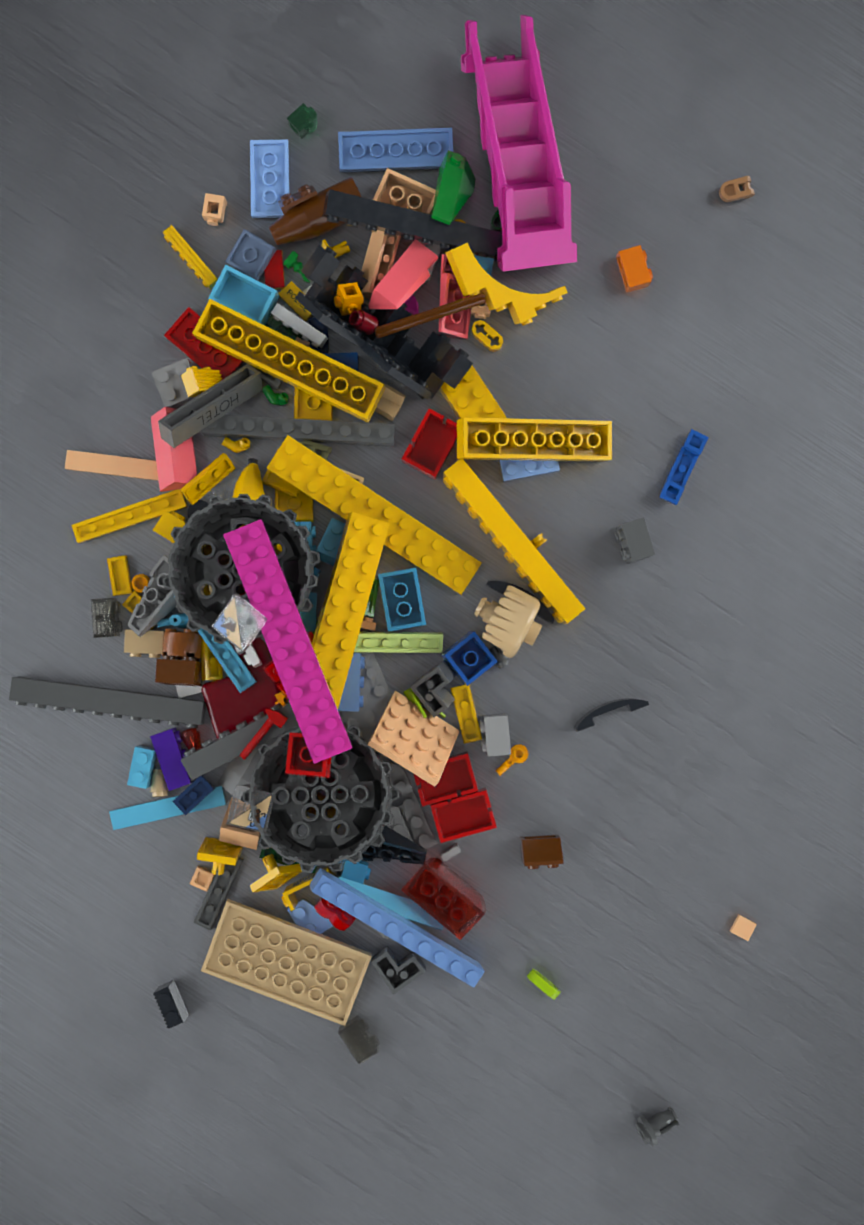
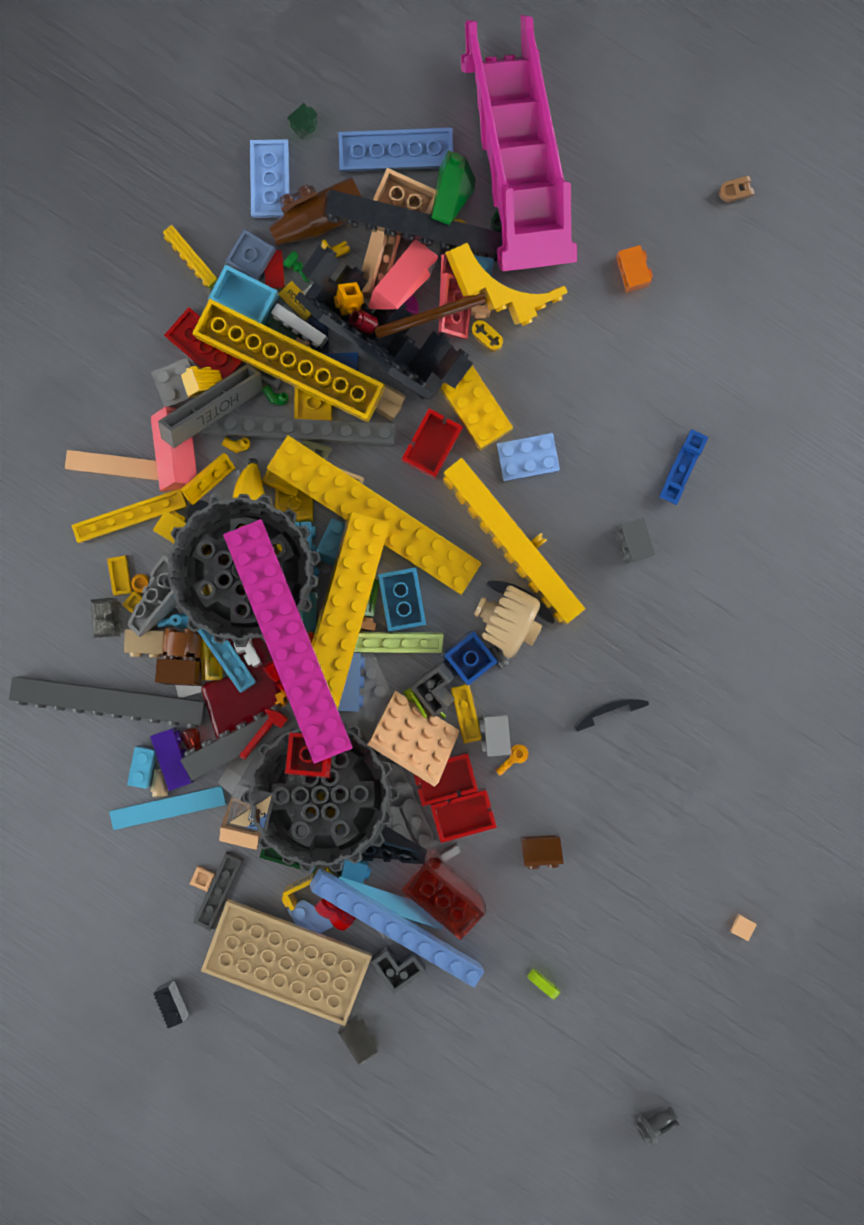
(193, 794): dark blue plate -> none
(211, 203): light nougat brick -> none
(219, 853): yellow tile -> none
(239, 622): tile -> none
(276, 875): yellow tile -> none
(534, 439): yellow brick -> none

